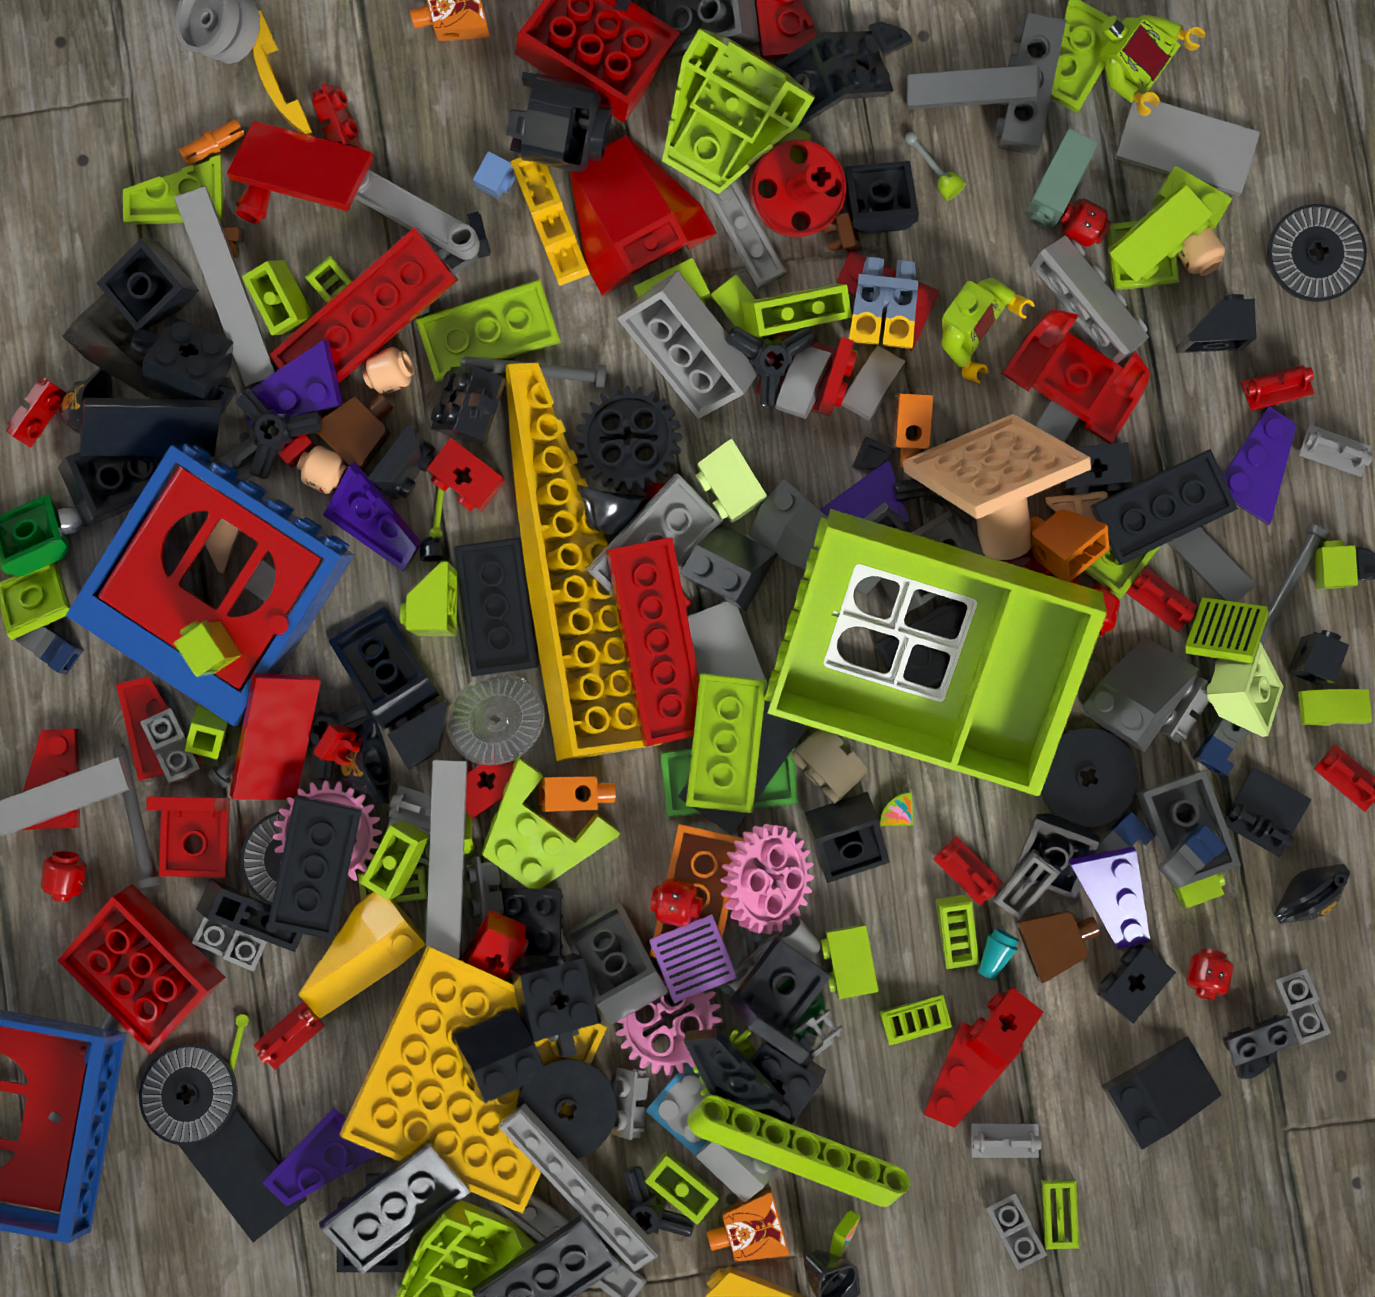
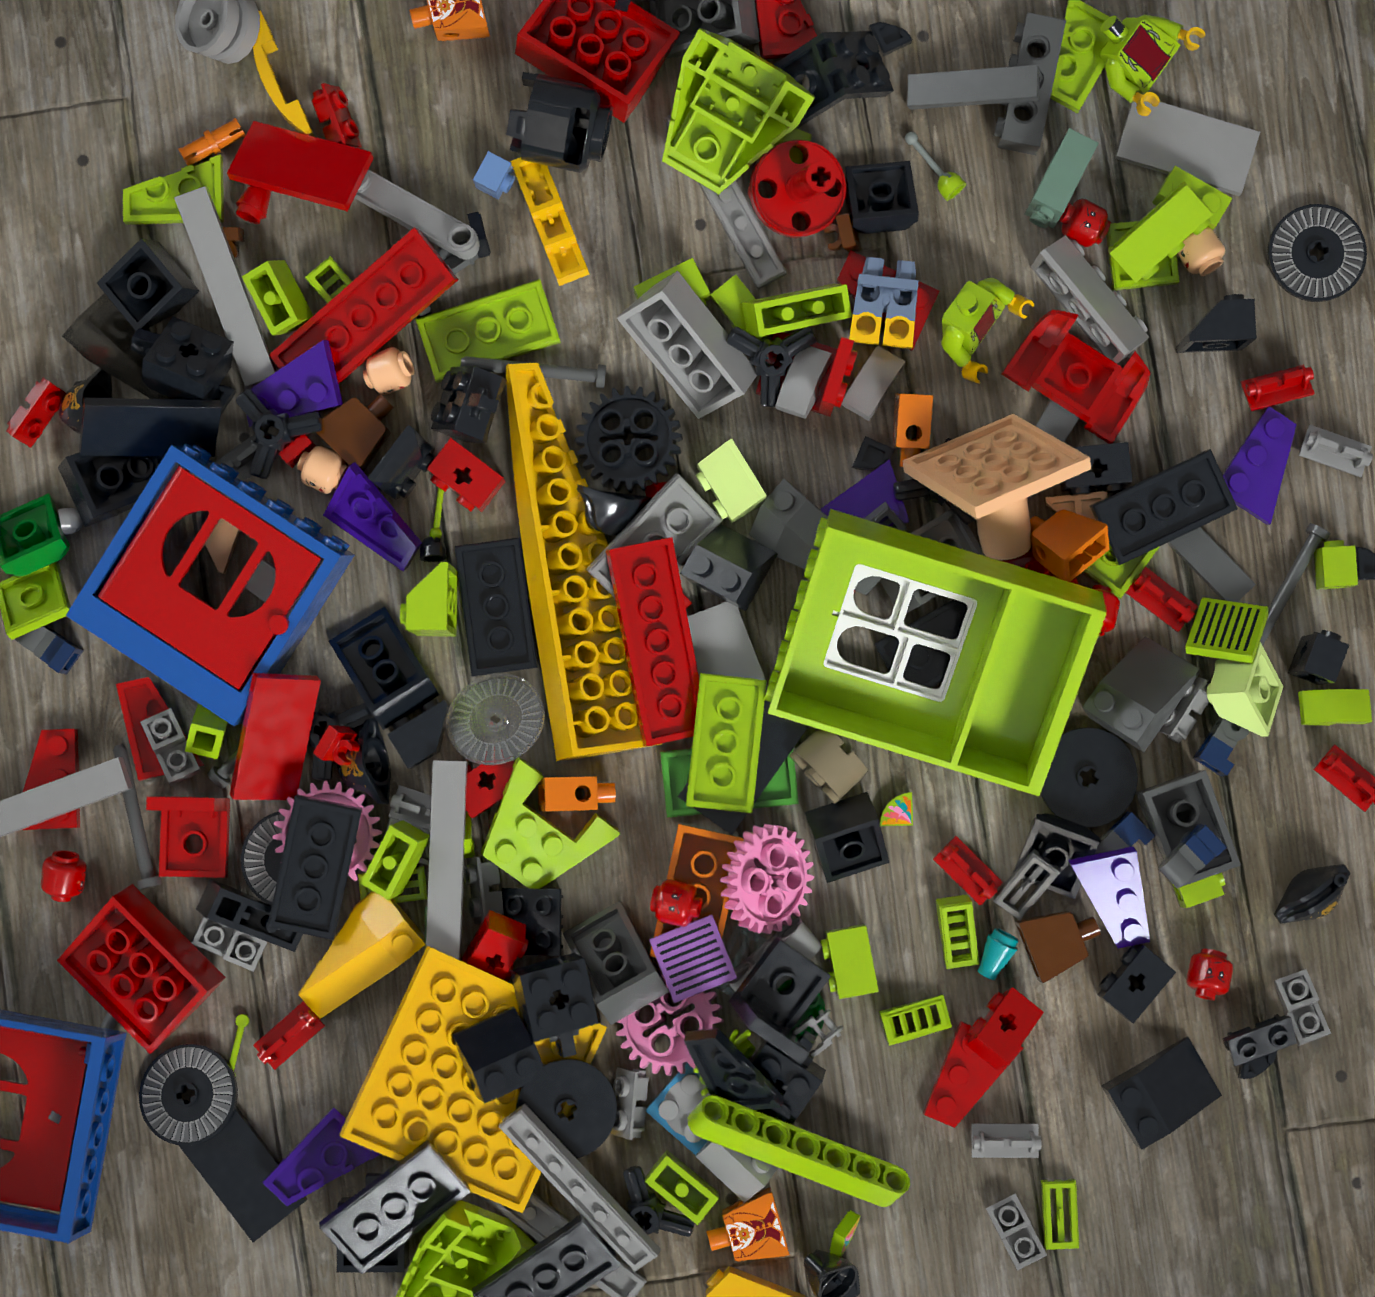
(206, 647): lime brick -> none
(632, 214): red wedge -> none
(1266, 812): black hinge -> none

